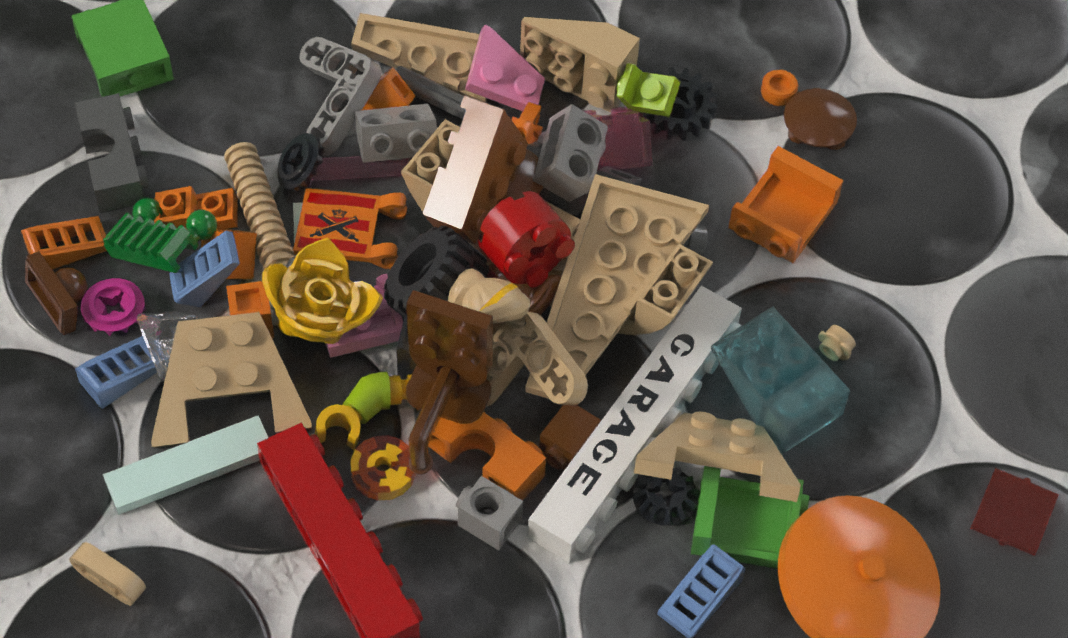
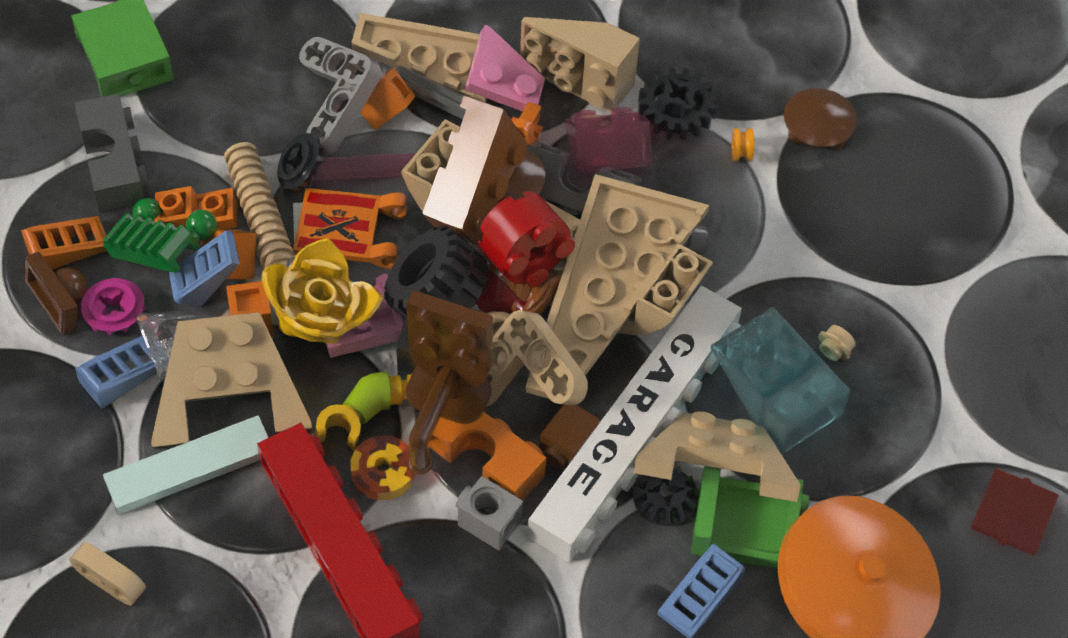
(393, 131): light grey brick -> none
(489, 296): tan hair -> none
(570, 153): light grey brick -> none
(647, 91): lime bracket -> none
(742, 144): none -> light orange bush
(779, 87): orange tile -> none
(786, 205): orange panel -> none

